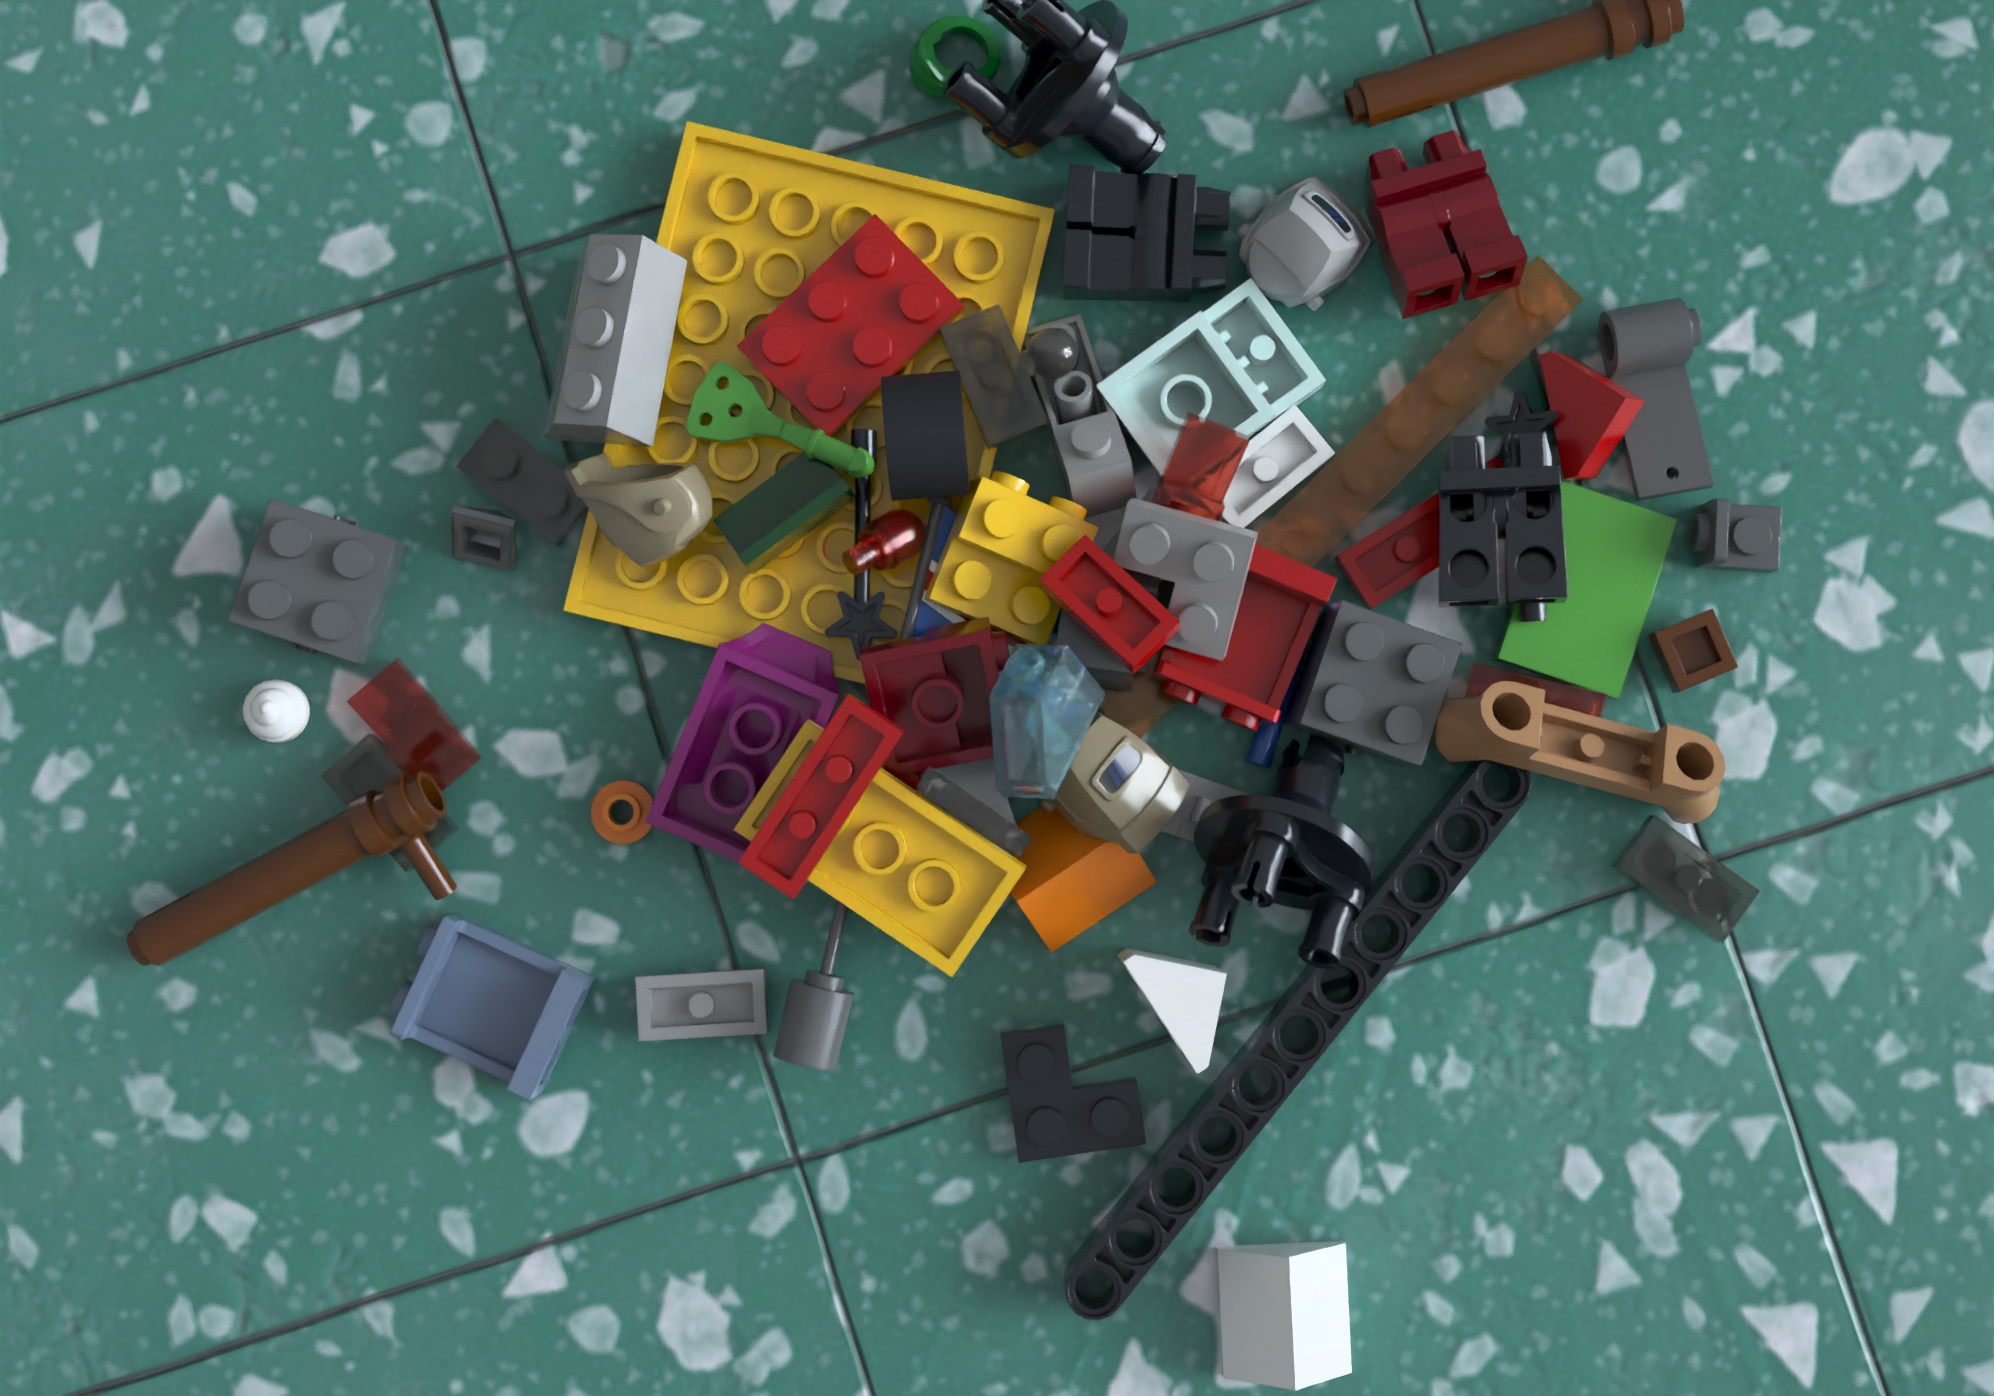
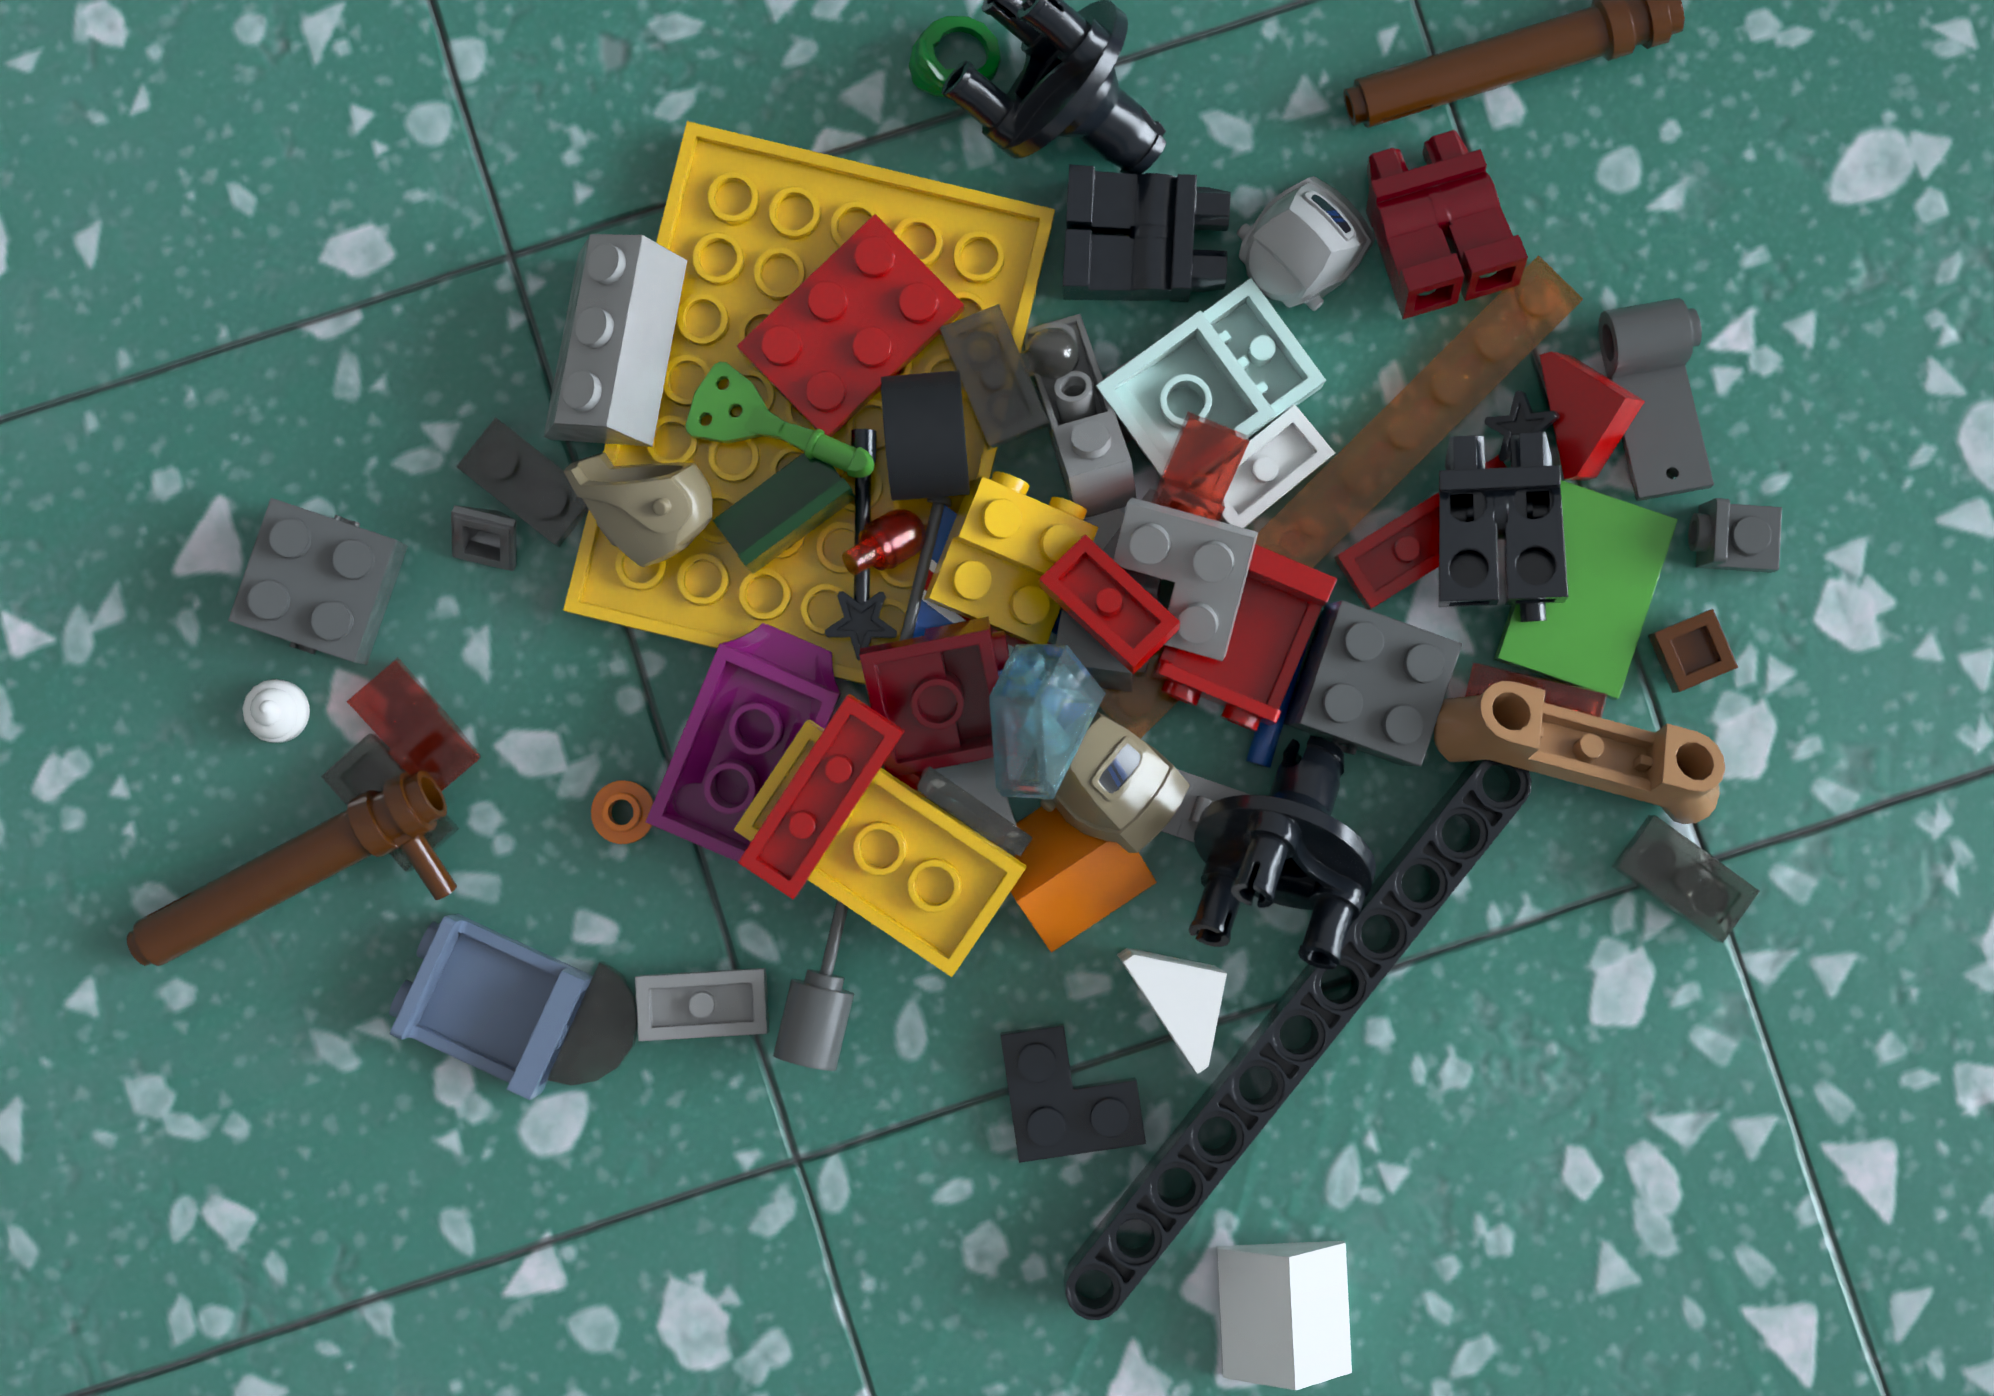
(601, 1030): none -> clear smoke tile

